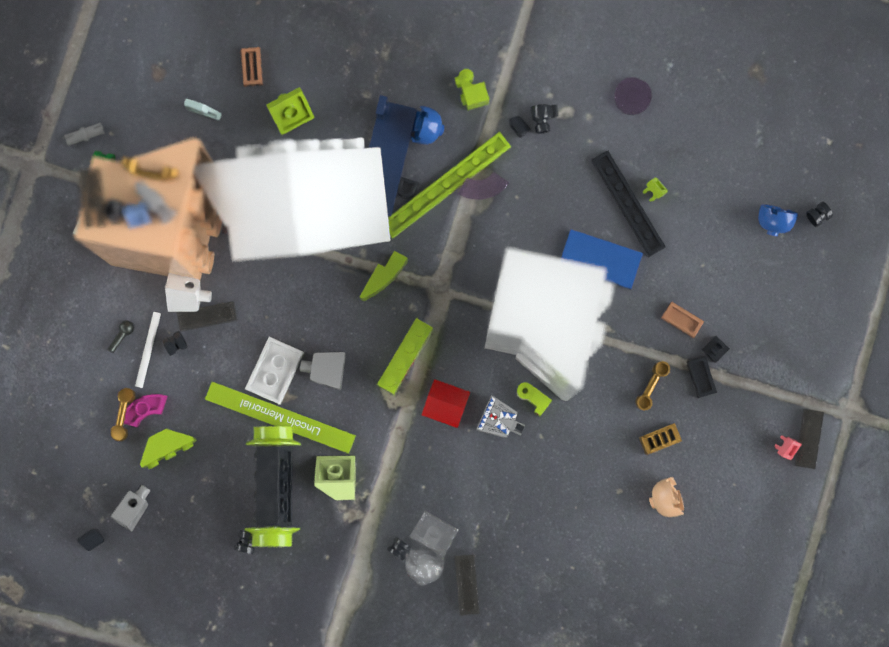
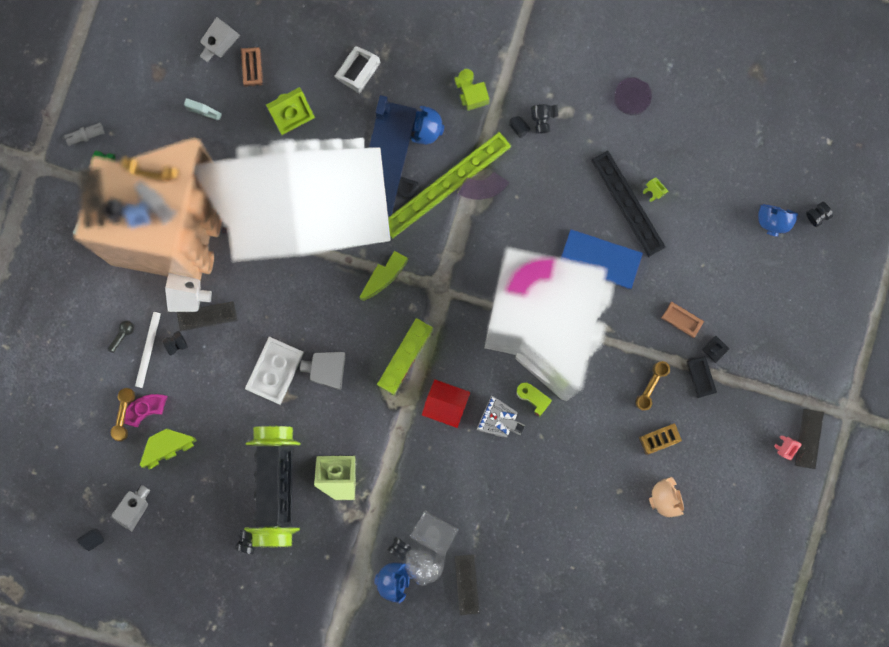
(217, 39): none -> light grey torso
(280, 417): lime tile -> none
(366, 72): none -> white tile
(392, 582): none -> blue cylinder
(529, 274): none -> dark pink tile

